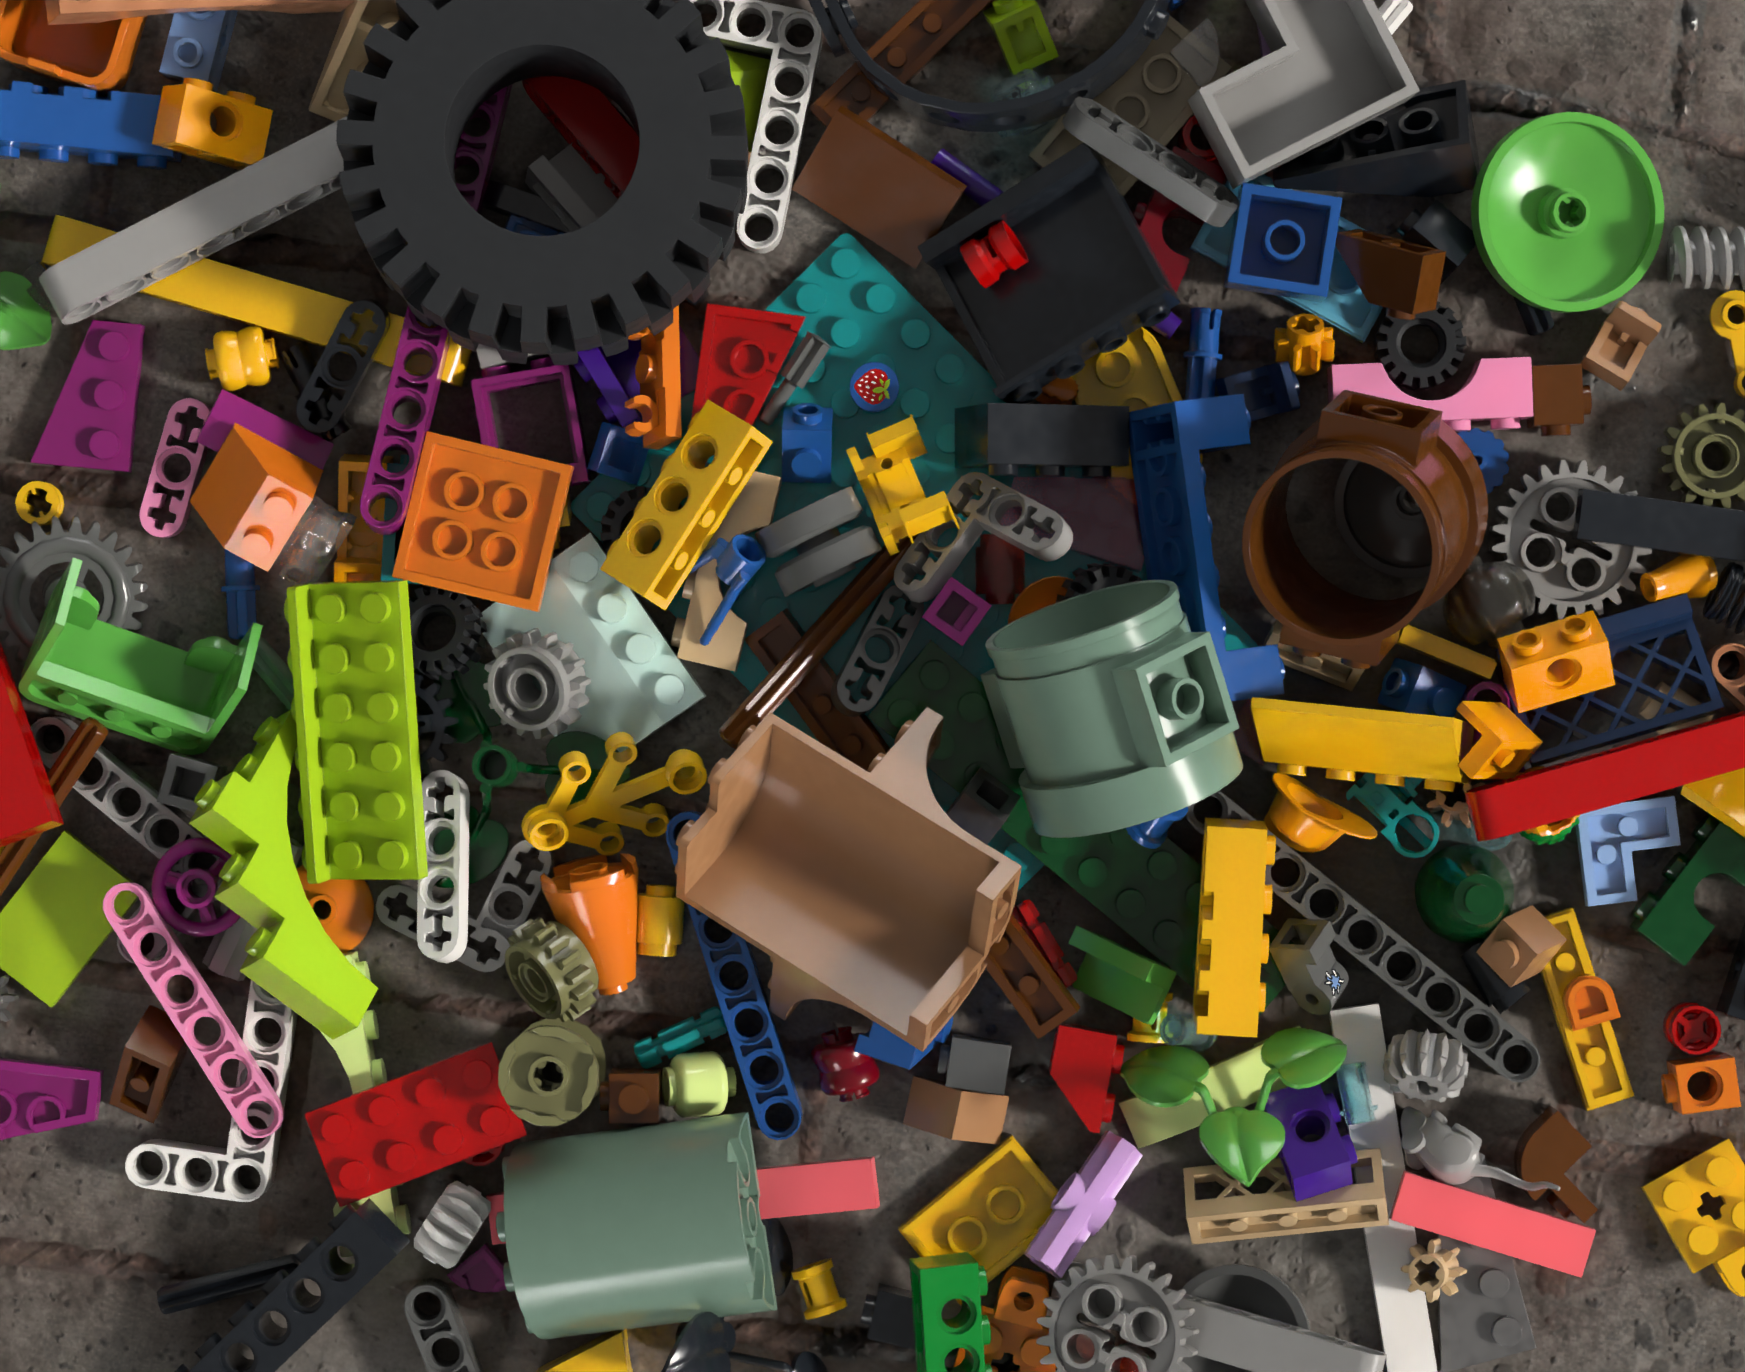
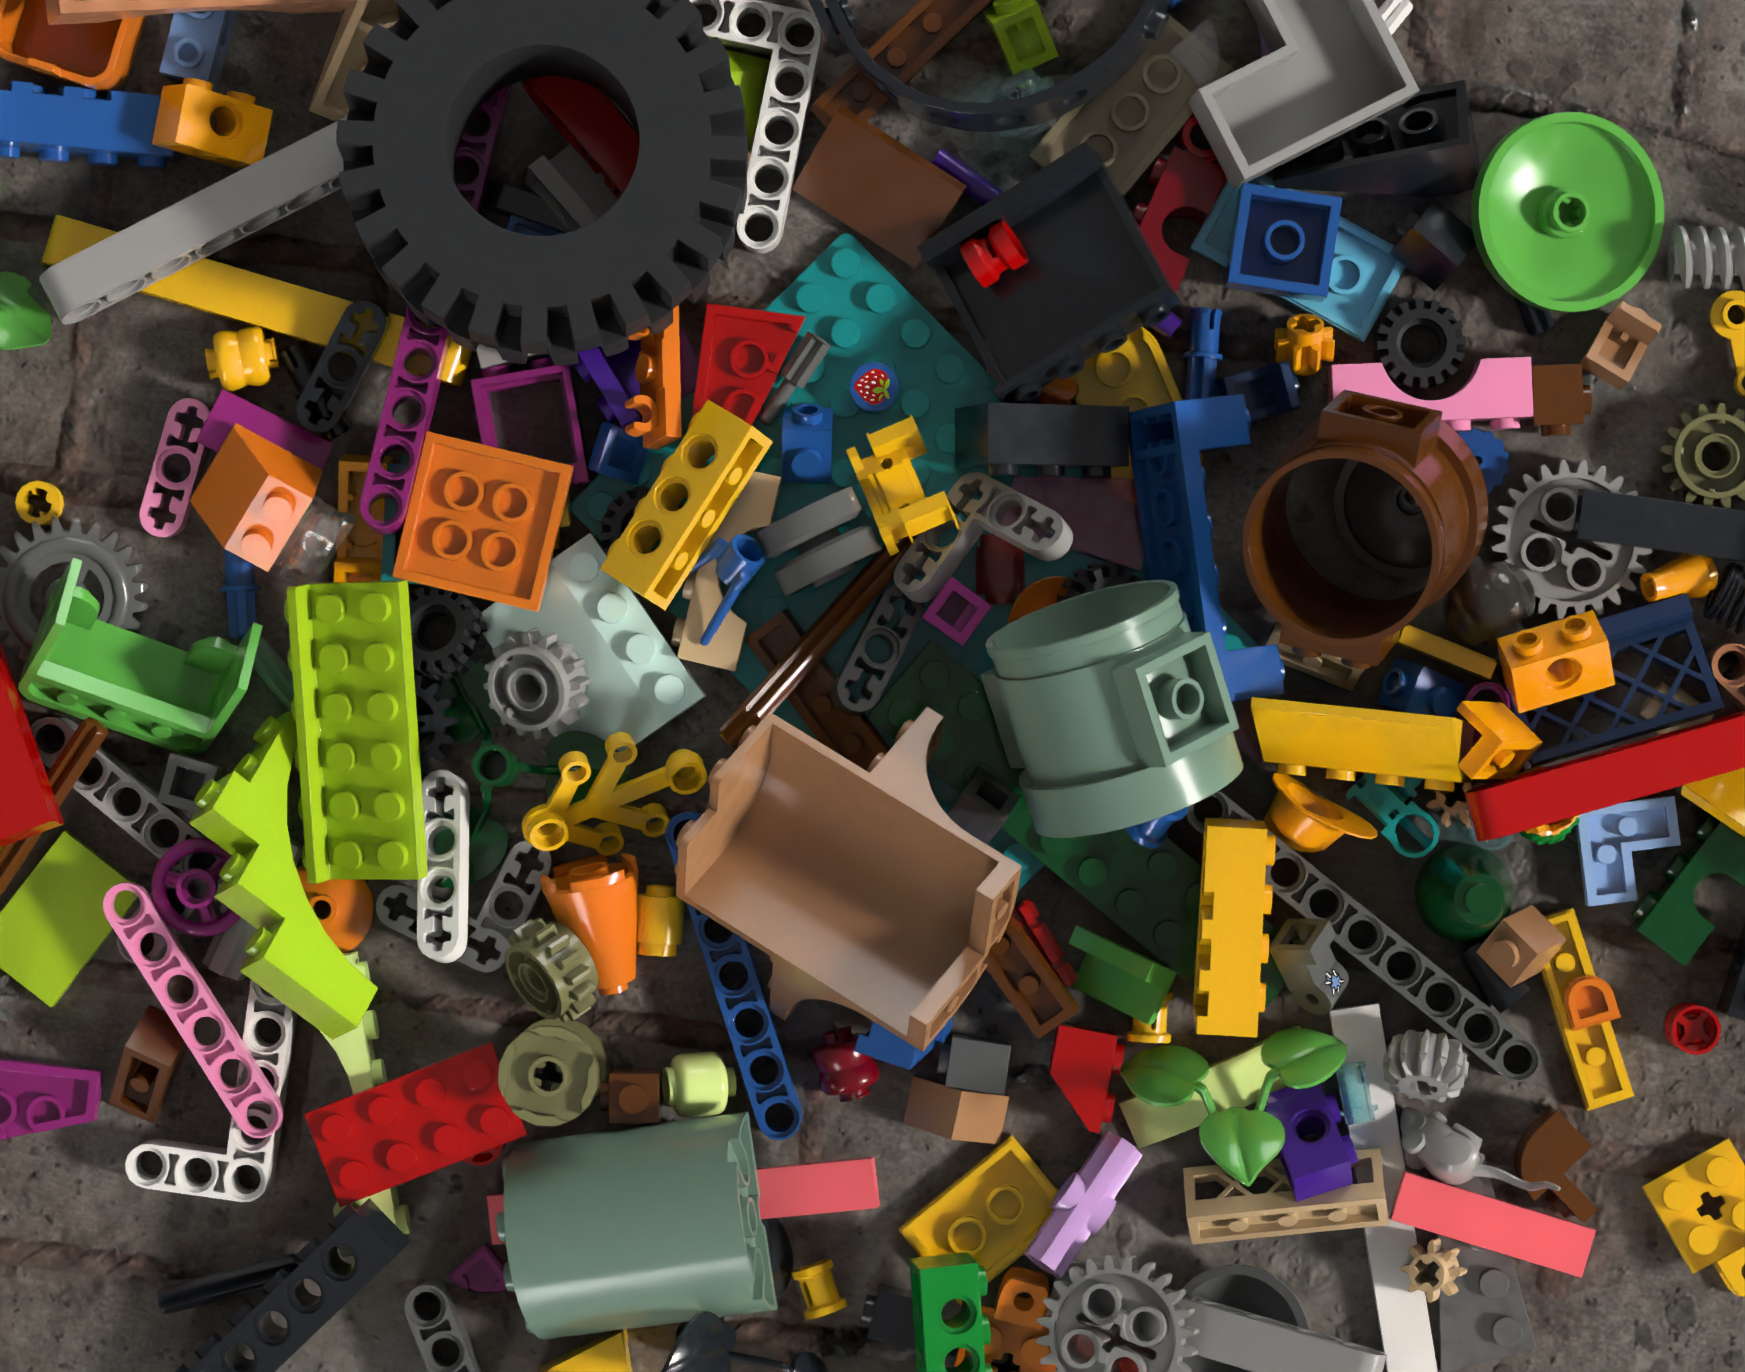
(99, 402): magenta wing -> none
(452, 1224): white gear -> none
(680, 1037): teal axle -> none
(1150, 161): dark grey beam -> none
(1182, 1031): clear light blue pin -> none
(1393, 271): reddish brown slope -> none
(1723, 1087): orange brick -> none

